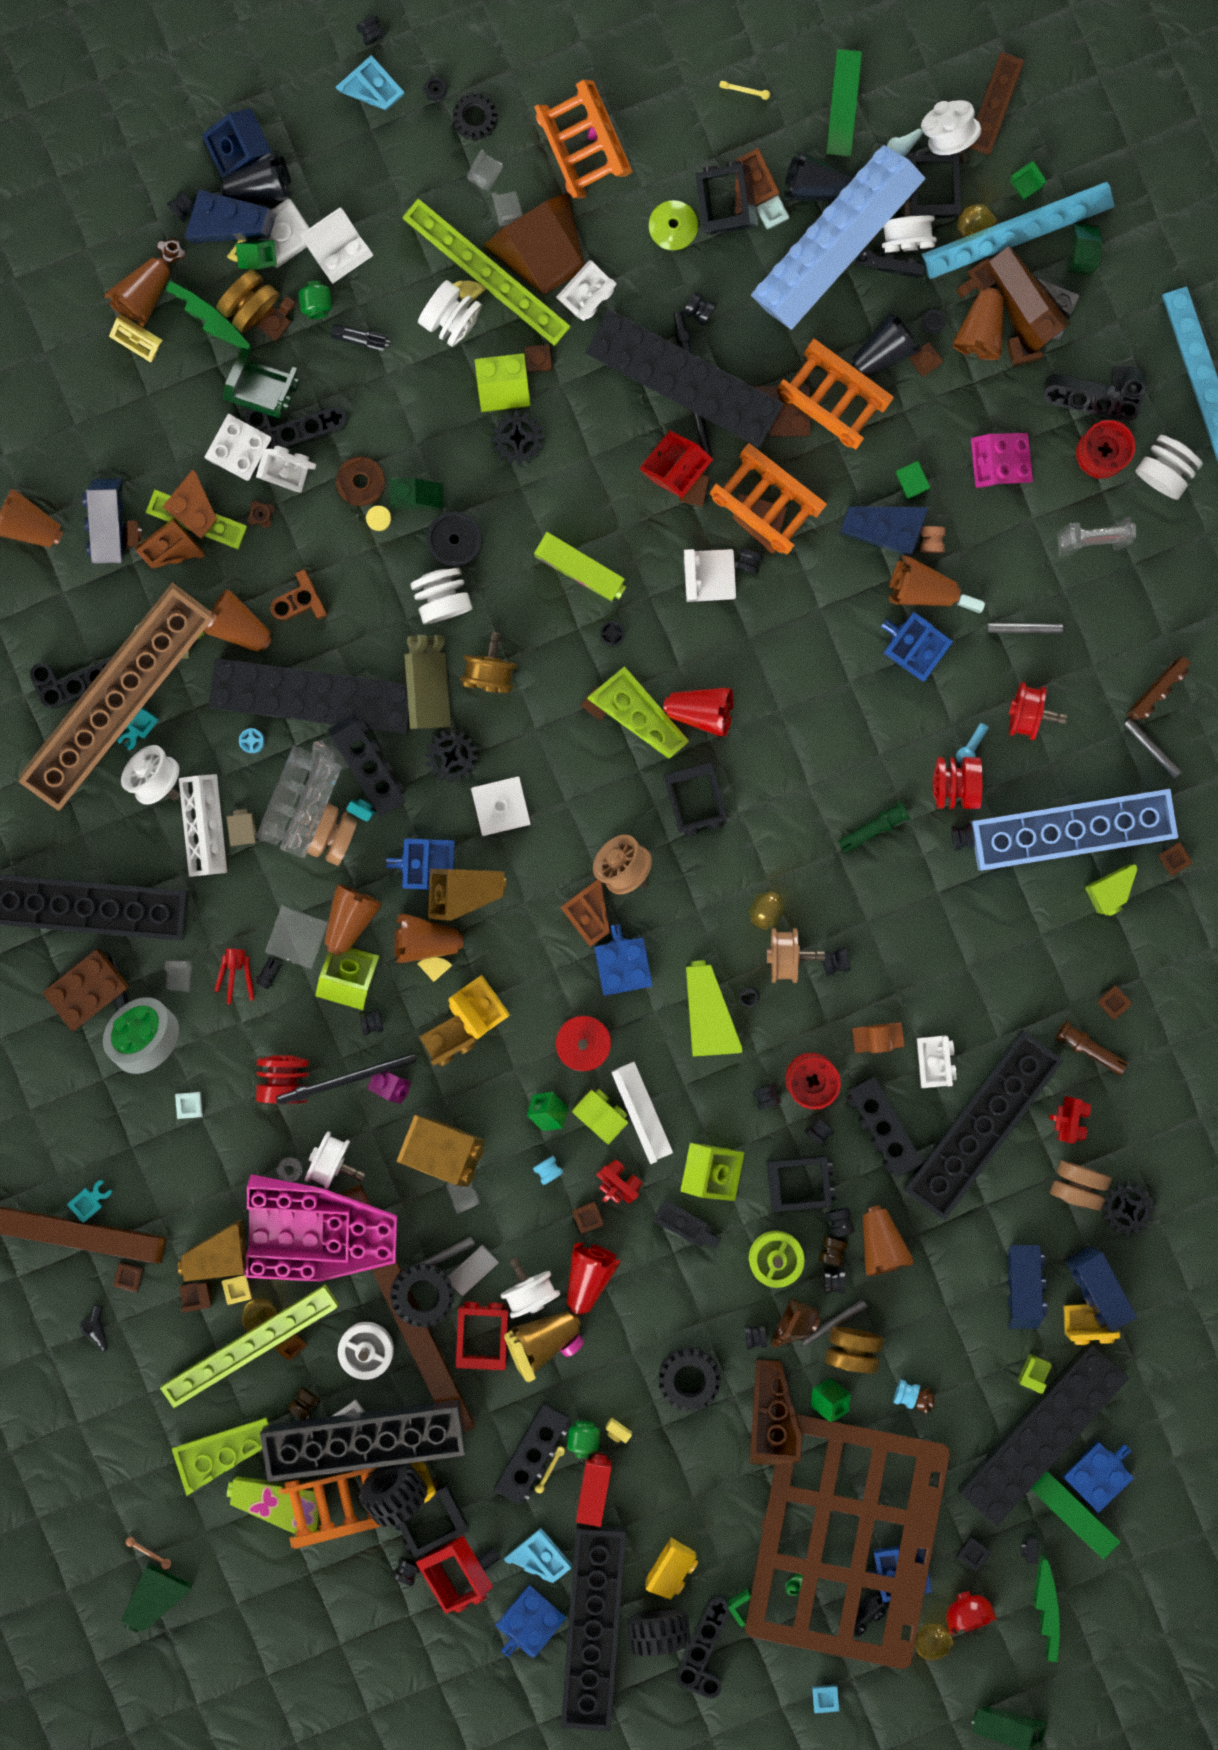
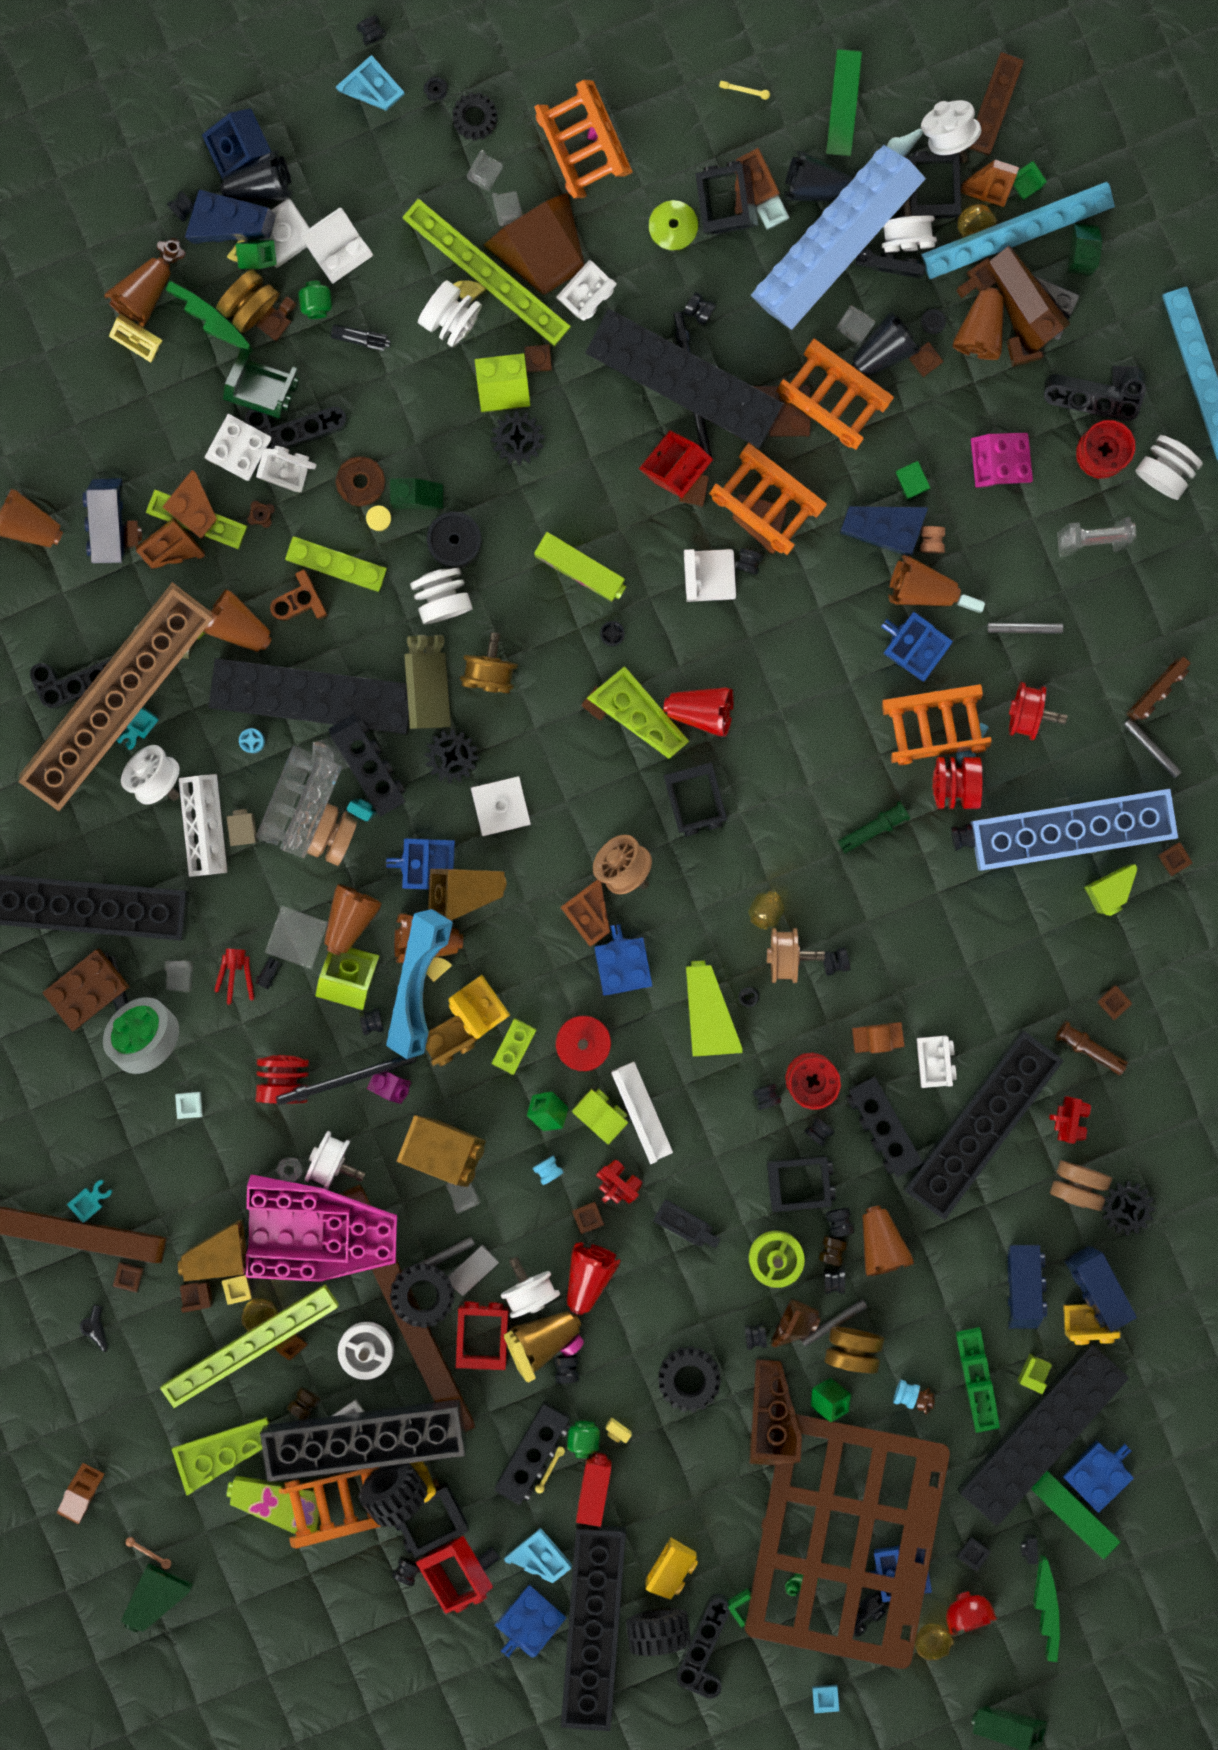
(80, 1493): none -> dark orange tile
(336, 564): none -> lime plate
(408, 1025): none -> dark azure arch
(514, 1046): none -> lime brick
(566, 1369): none -> black wheel
(712, 1172): lime slope -> none
(855, 325): none -> clear panel
(944, 701): none -> orange fence
(977, 1380): none -> green slope
(991, 183): none -> dark orange wing

